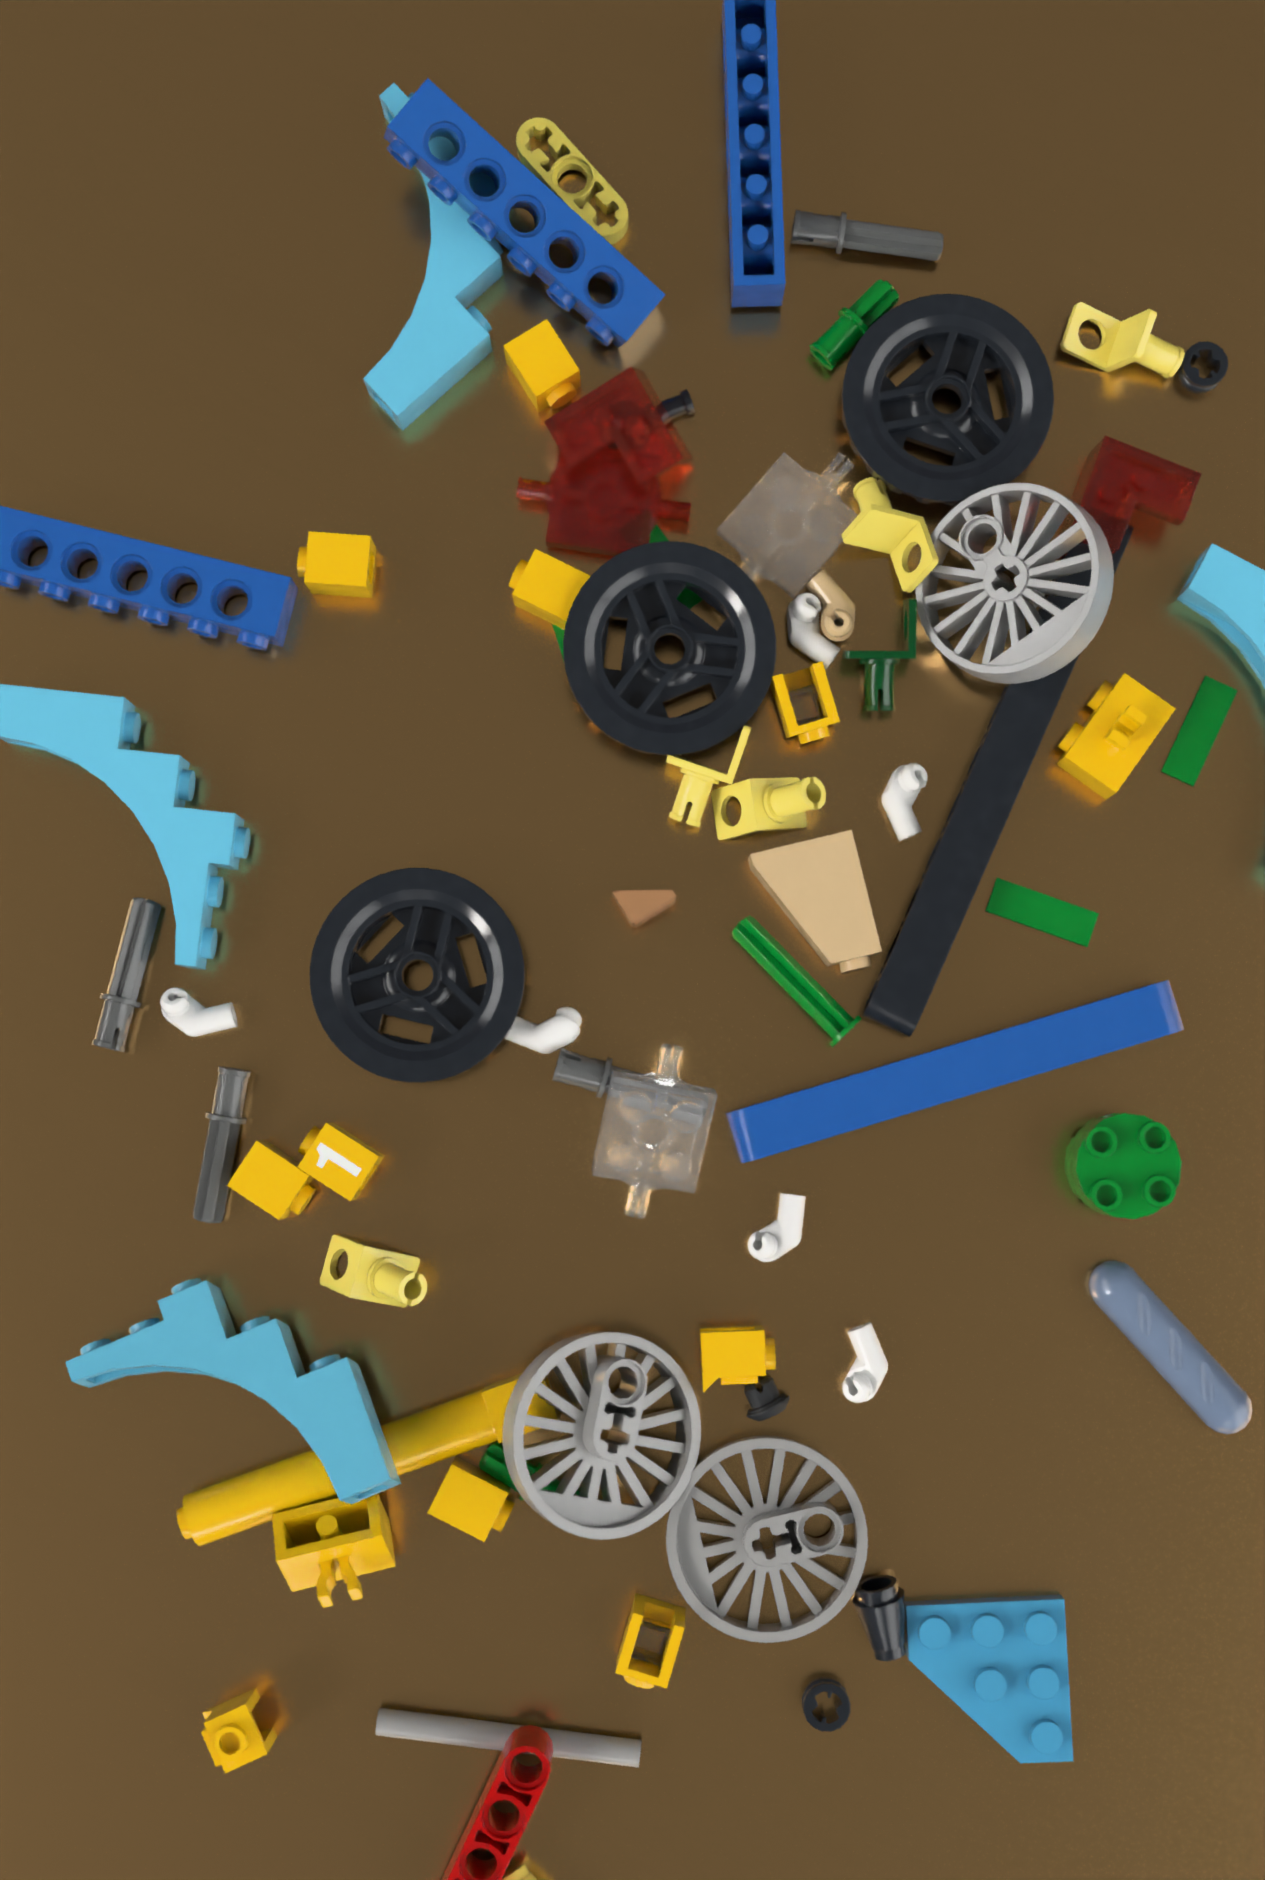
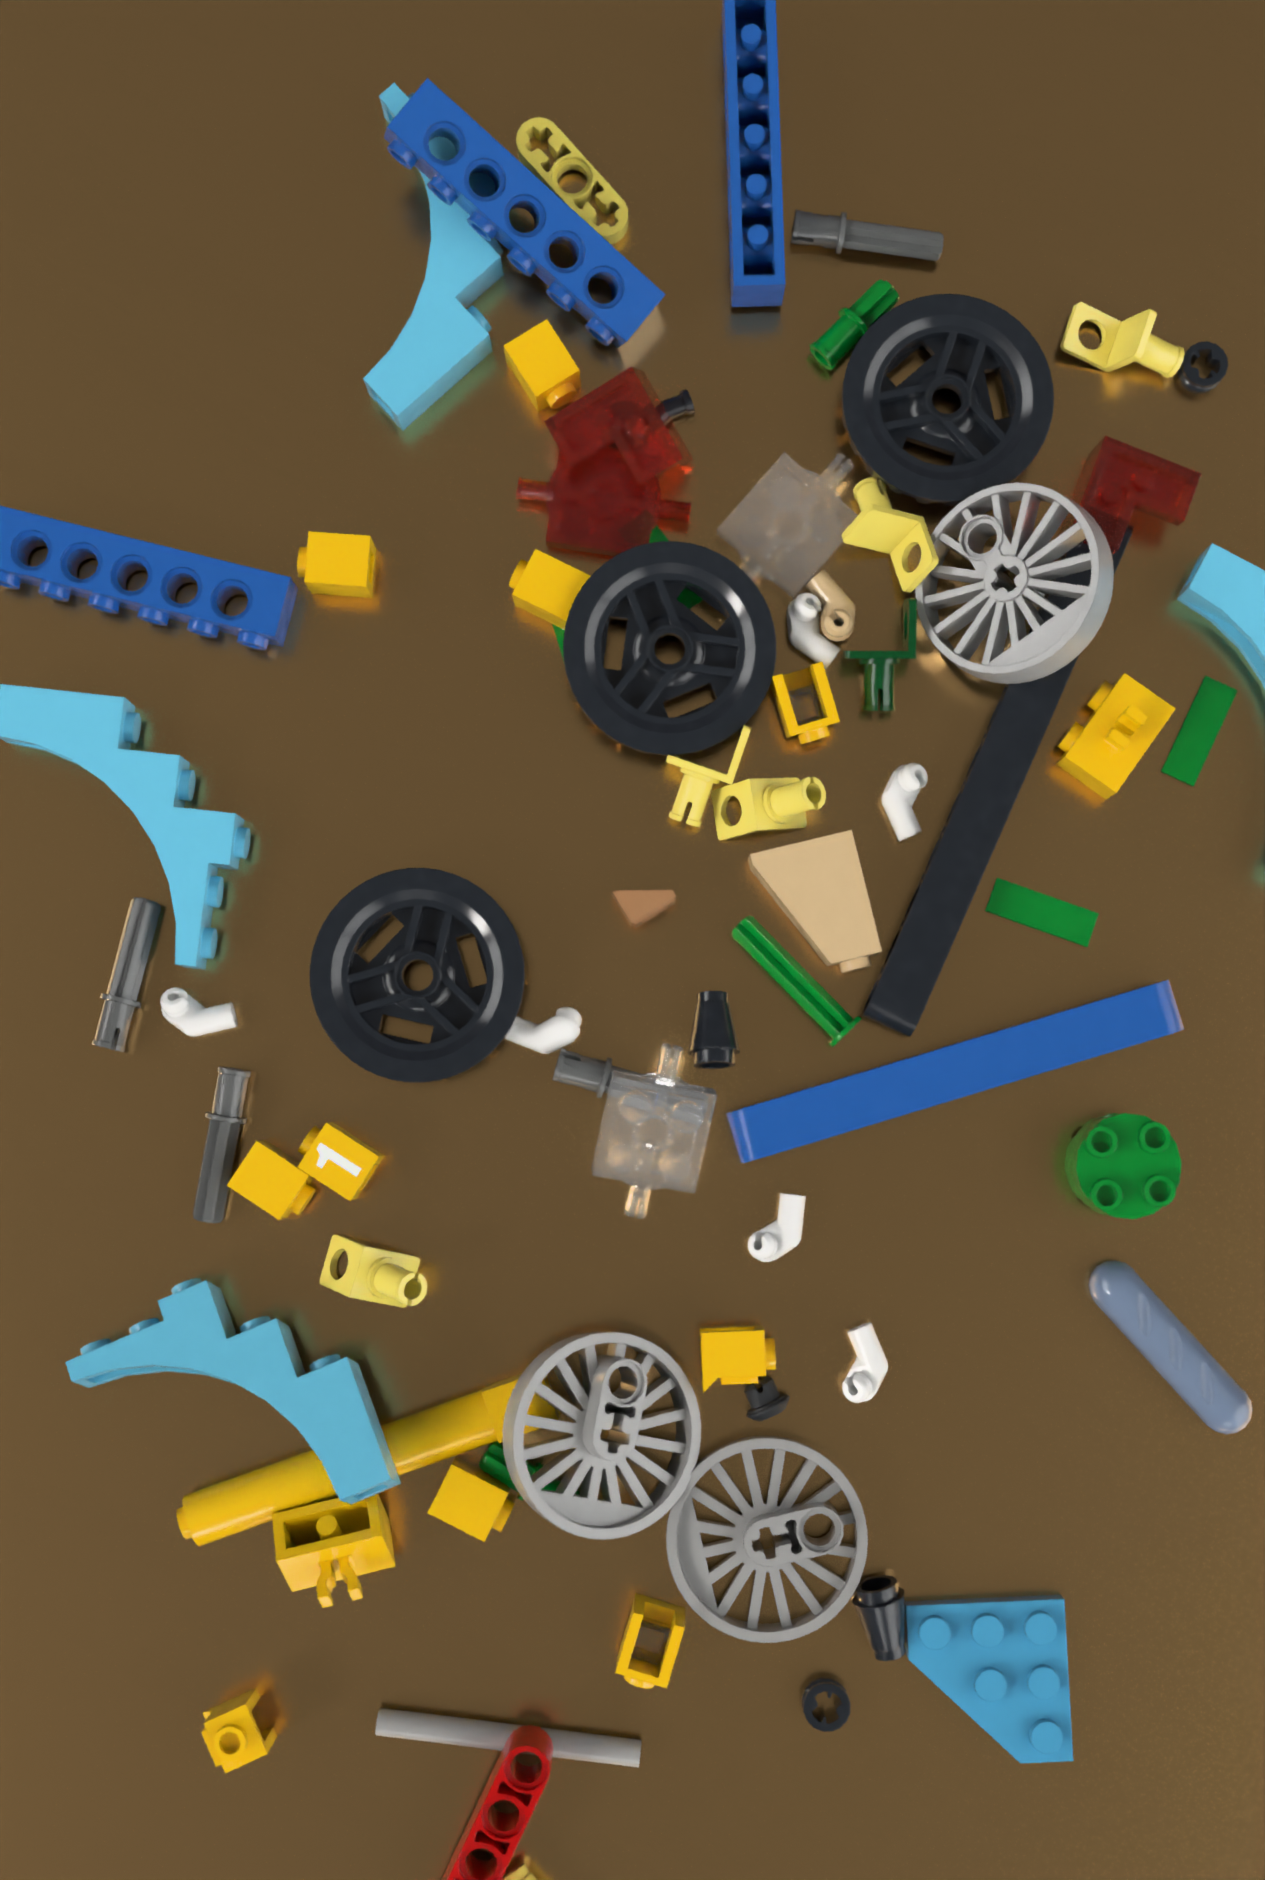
(713, 1032): none -> black cone

